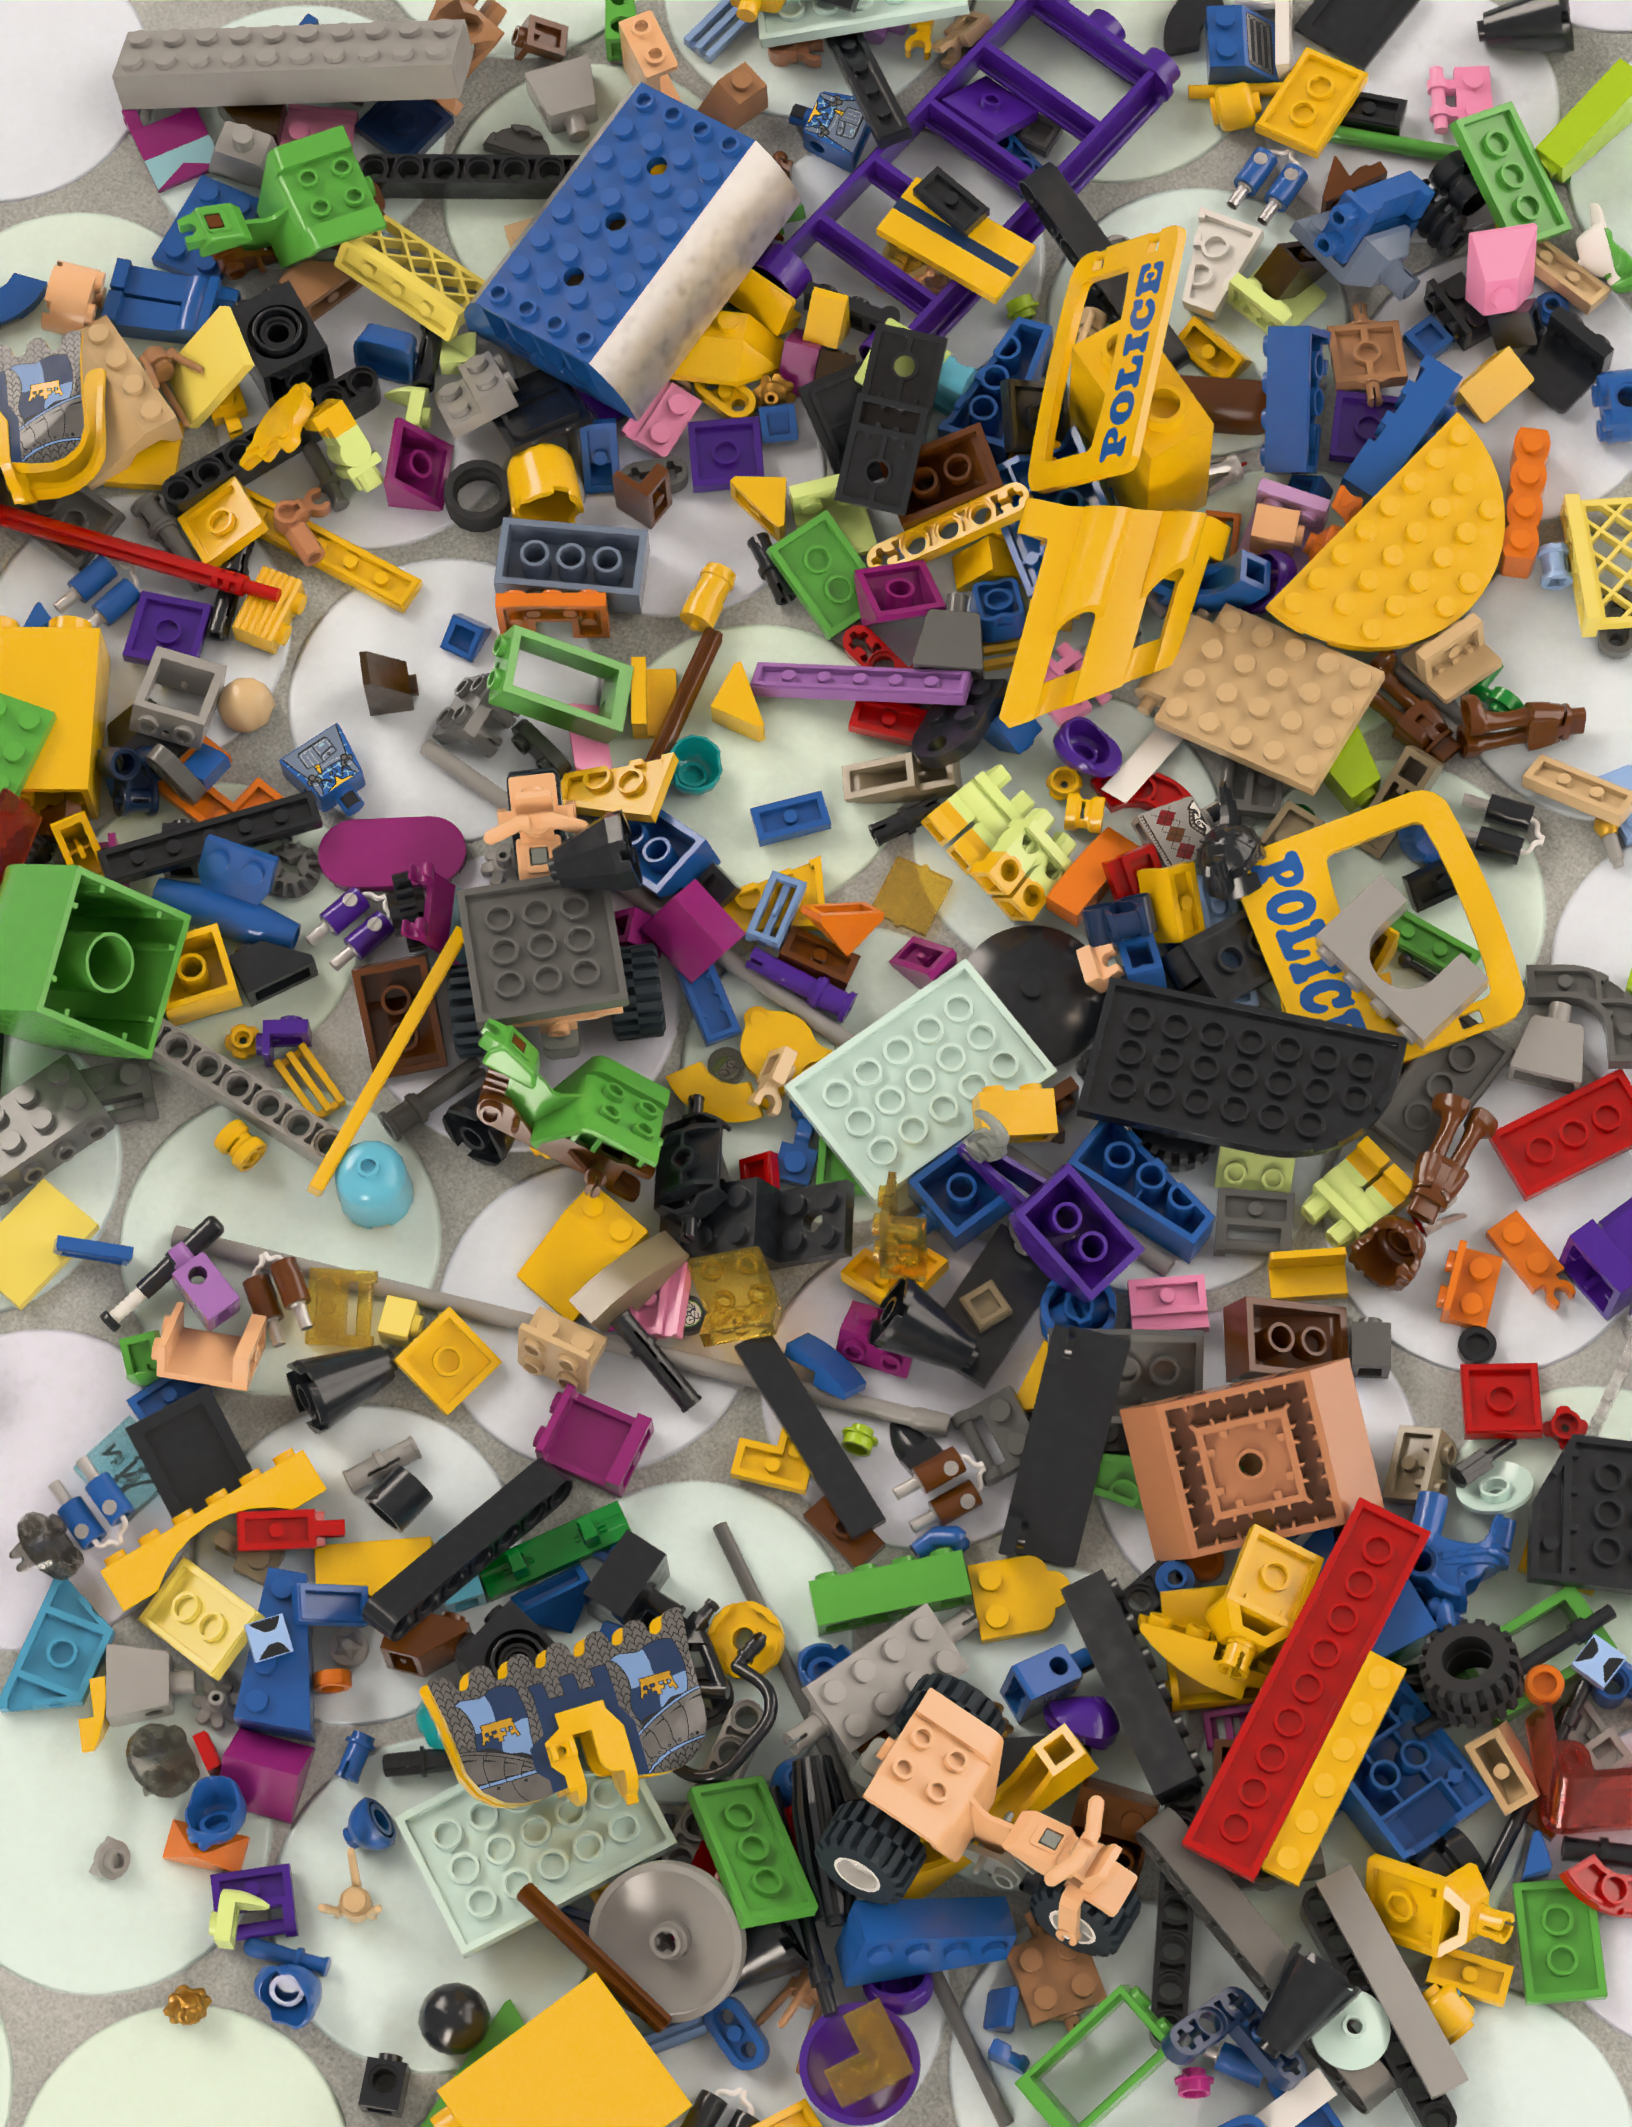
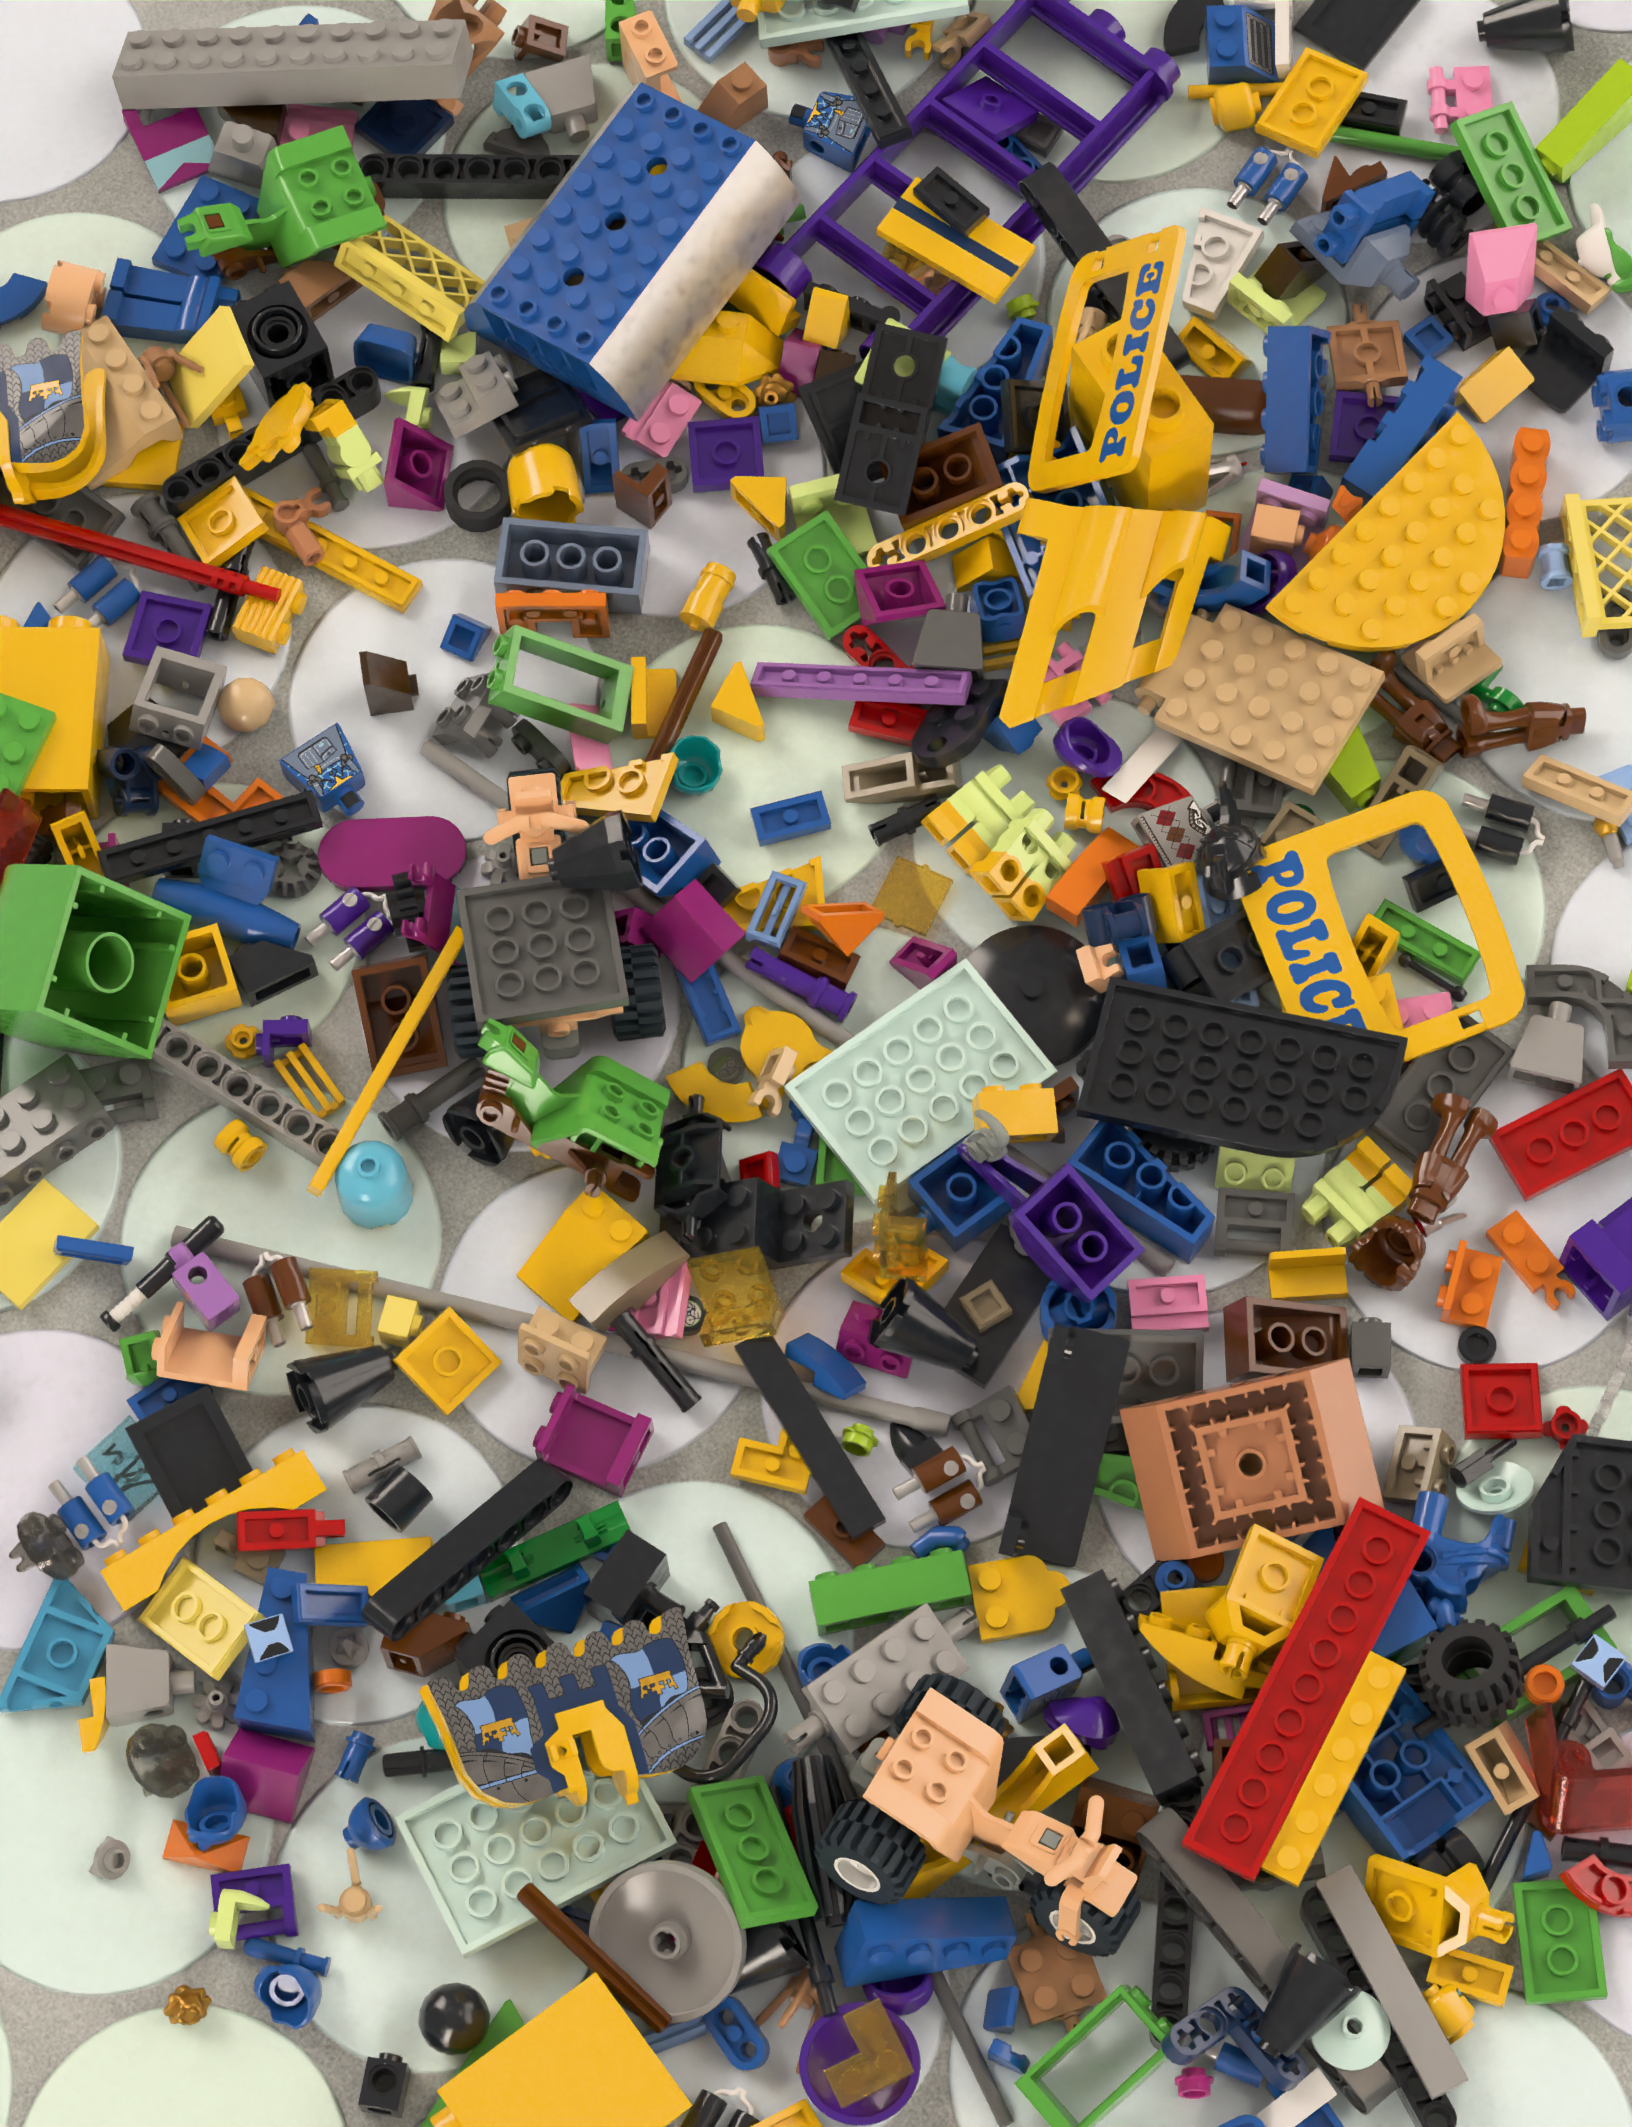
(525, 110): none -> medium azure leg
(1417, 1011): light grey arch -> none

